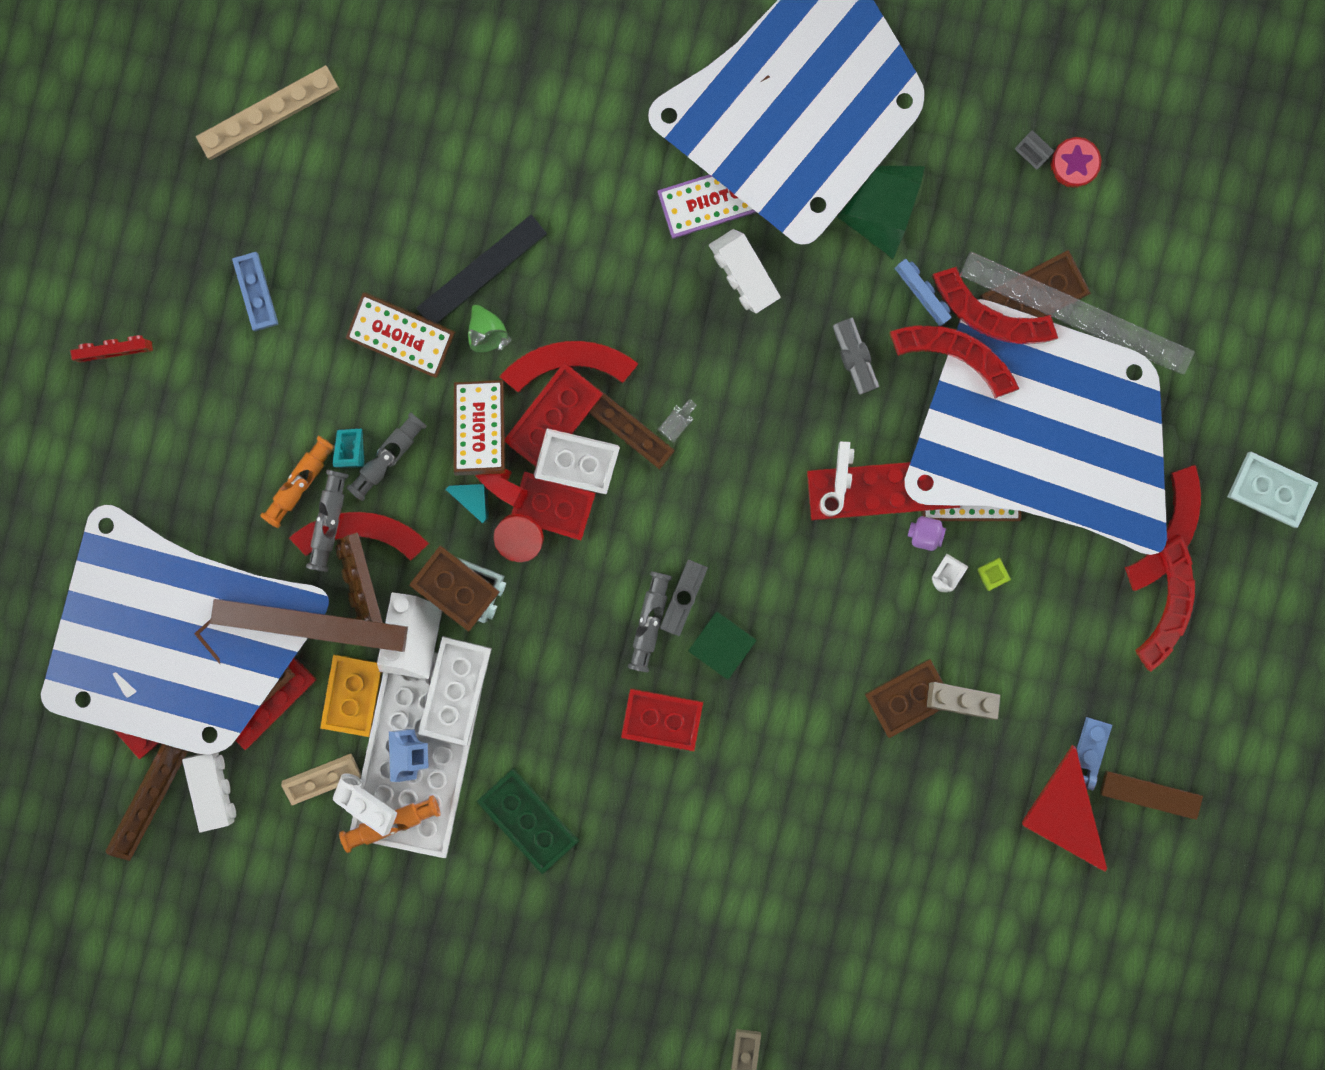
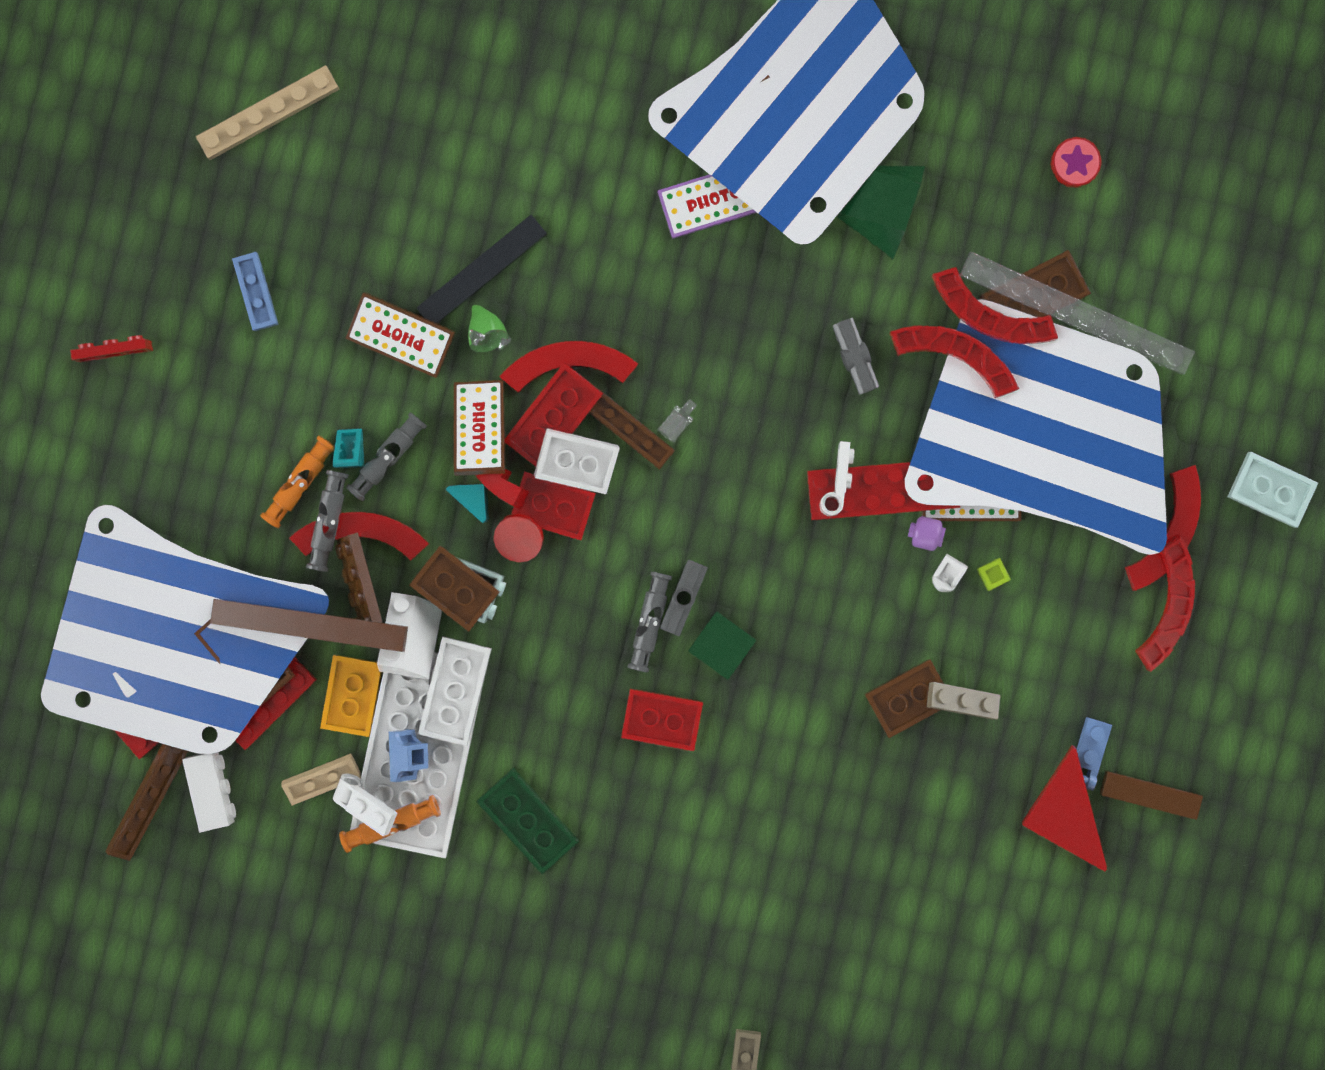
(744, 271): white wedge -> none
(923, 291): medium blue plate -> none
(1034, 149): dark grey piece -> none

